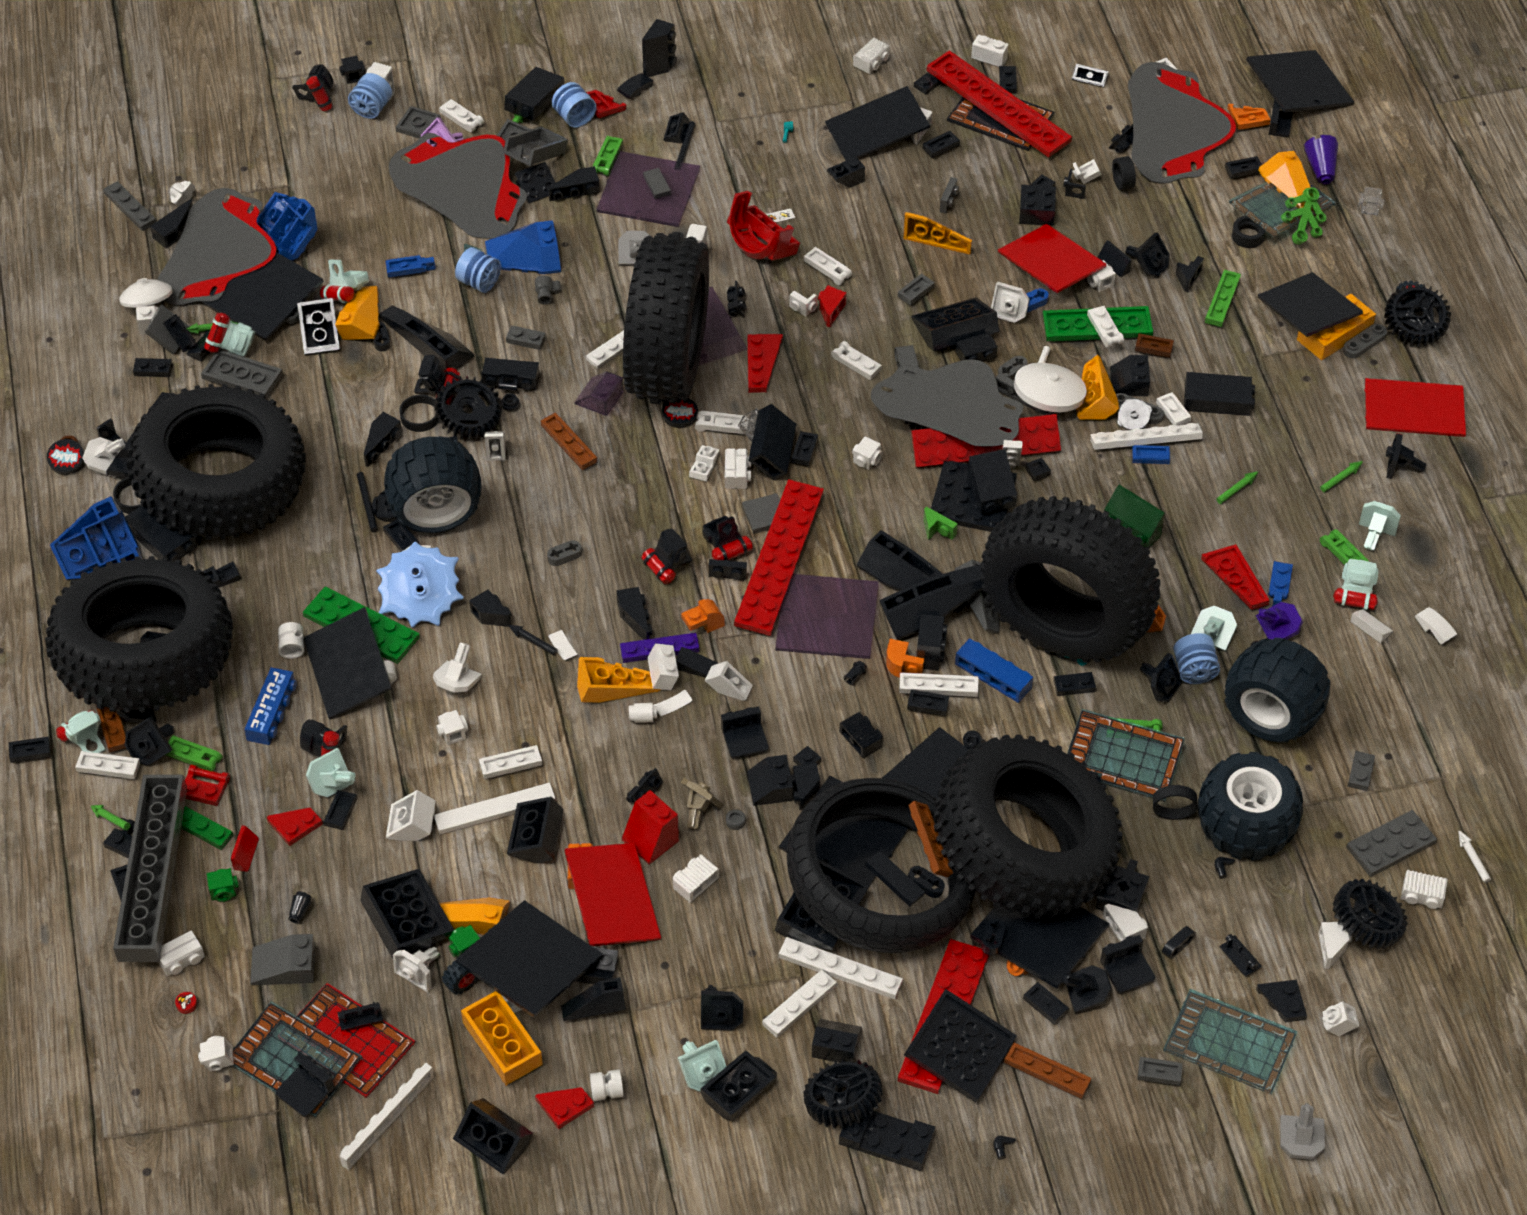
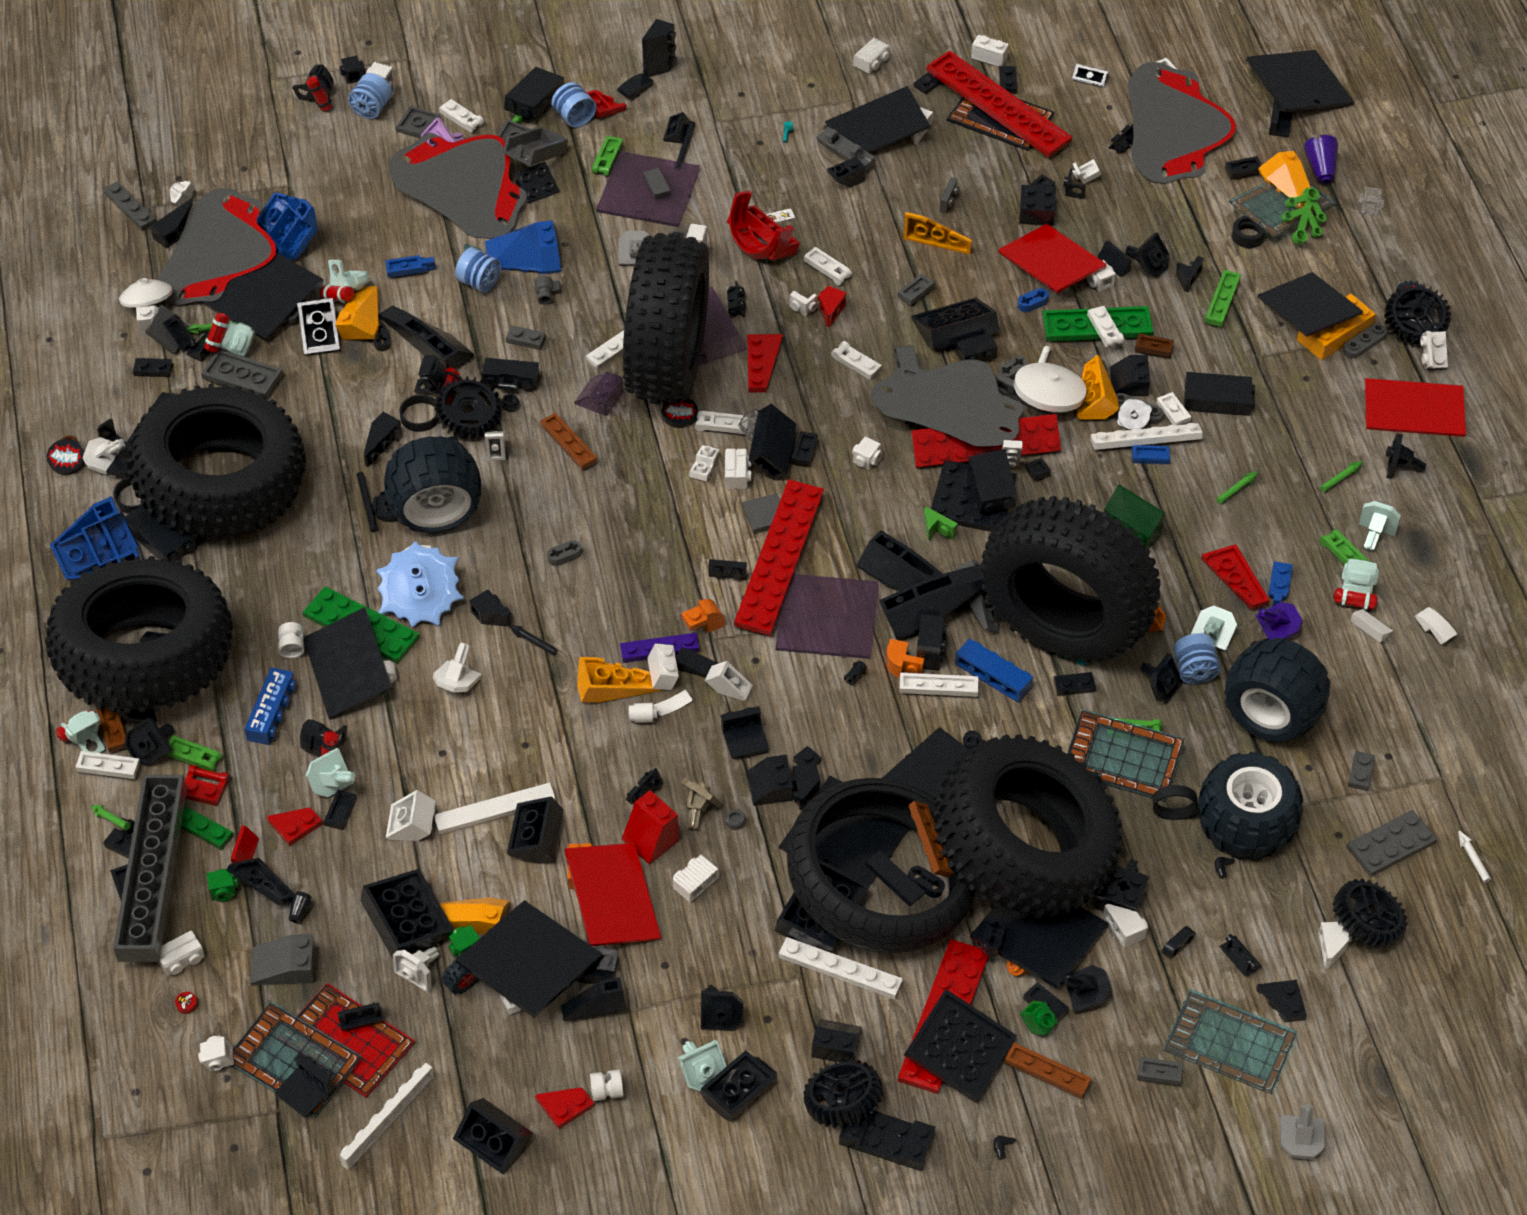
(29, 749): black plate -> none
(225, 575): black slope -> none
(262, 879): none -> black wing
(399, 535): black plate -> none
(452, 727): white brick -> none
(501, 1037): light orange brick -> none
(510, 762): white plate -> none
(562, 644): white sticker -> none
(579, 183): black slope -> none
(631, 610): black slope -> none
(666, 556): black piece -> none
(726, 539): black piece -> none
(799, 1003): white plate -> none
(845, 148): none -> dark grey hinge
(861, 734): black brick -> none
(928, 702): black plate -> none
(941, 144): black plate -> none
(1010, 302): white piece -> none
(1038, 1018): none -> green brick
(1124, 173): black tyre -> none
(1126, 964): black bracket -> none
(1249, 117): orange wing -> none
(1340, 1018): white brick -> none
(1424, 889): white brick -> none
(1434, 350): none -> white bracket

